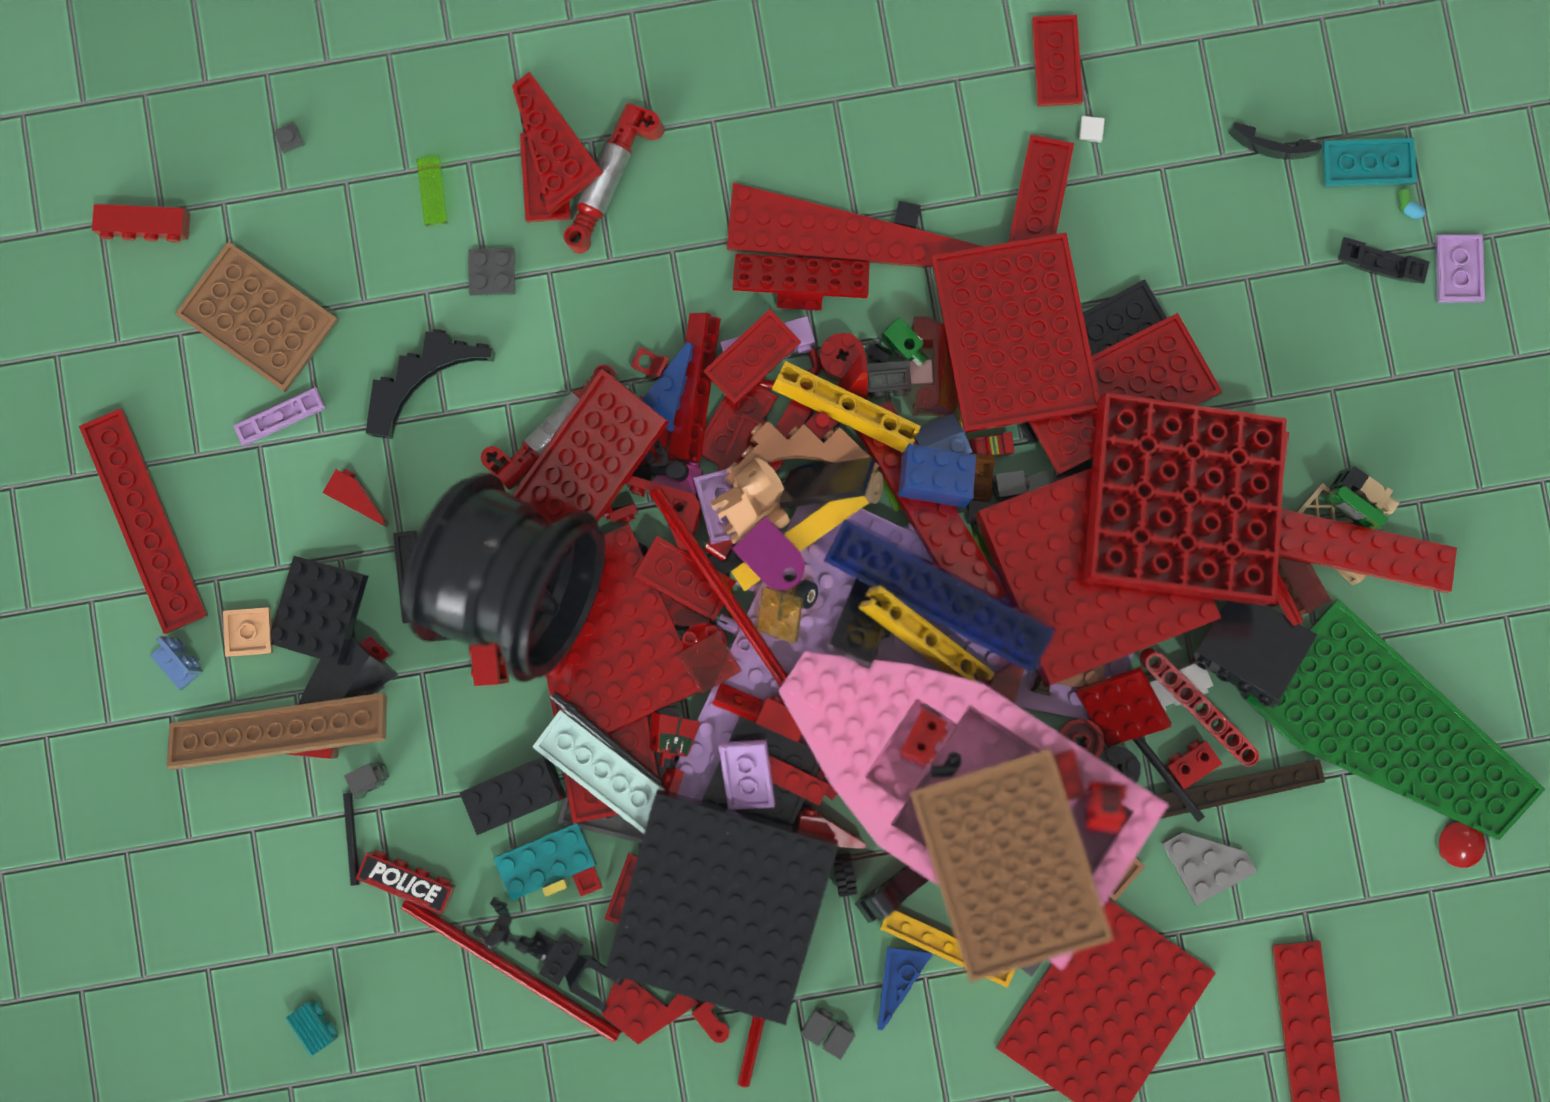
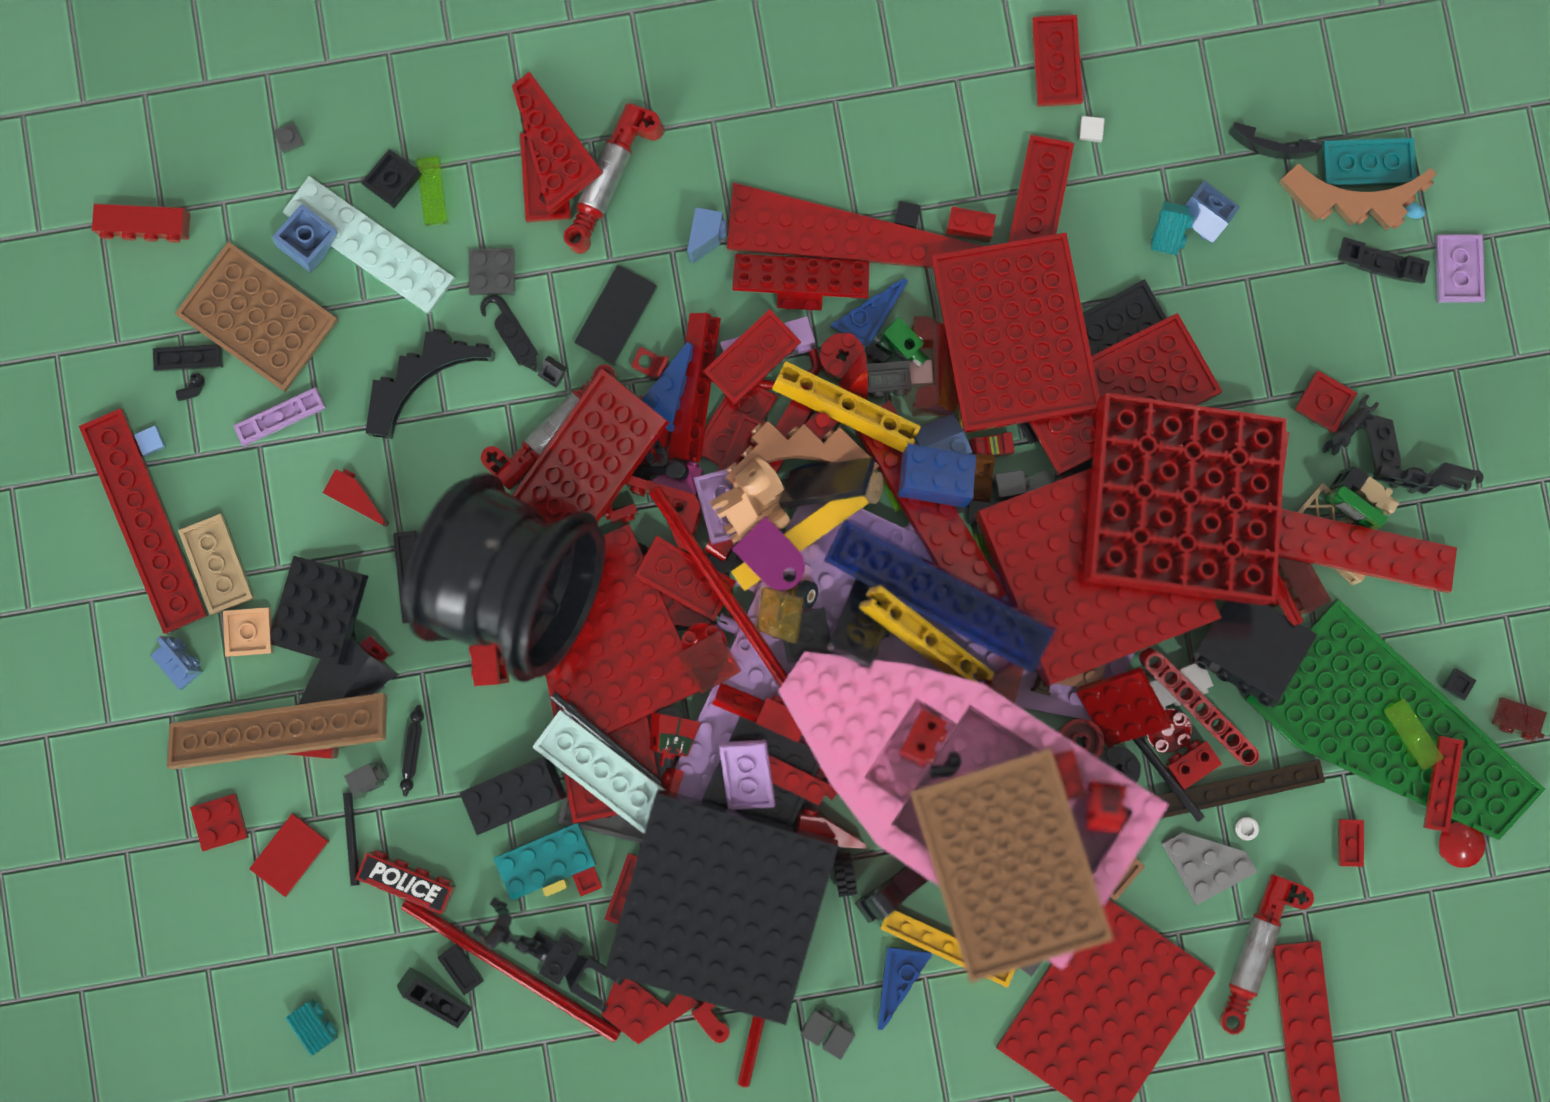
(150, 440): none -> light blue tile
(187, 357): none -> black tile
(193, 390): none -> black arm
(216, 564): none -> tan plate
(219, 822): none -> red plate
(289, 855): none -> red tile
(305, 238): none -> medium blue slope
(375, 247): none -> light aqua plate
(391, 178): none -> black plate
(411, 750): none -> black wheel
(432, 997): none -> black slope
(460, 969): none -> black tile
(512, 333): none -> black plate
(552, 371): none -> black plate
(615, 314): none -> black tile
(706, 233): none -> medium blue slope
(812, 636): none -> black plate
(869, 317): none -> blue wing
(970, 224): none -> red brick
(1171, 227): none -> teal brick
(1175, 737): none -> red dish
(1211, 211): none -> medium blue slope
(1246, 828): none -> white tile
(1258, 946): none -> piece
(1325, 401): none -> red plate
(1351, 842): none -> red plate
(1385, 206): none -> nougat arch
(1387, 457): none -> black piece
(1413, 734): none -> clear neon green plate
(1443, 785): none -> red plate
(1459, 684): none -> black plate
(1520, 718): none -> clear red bracket

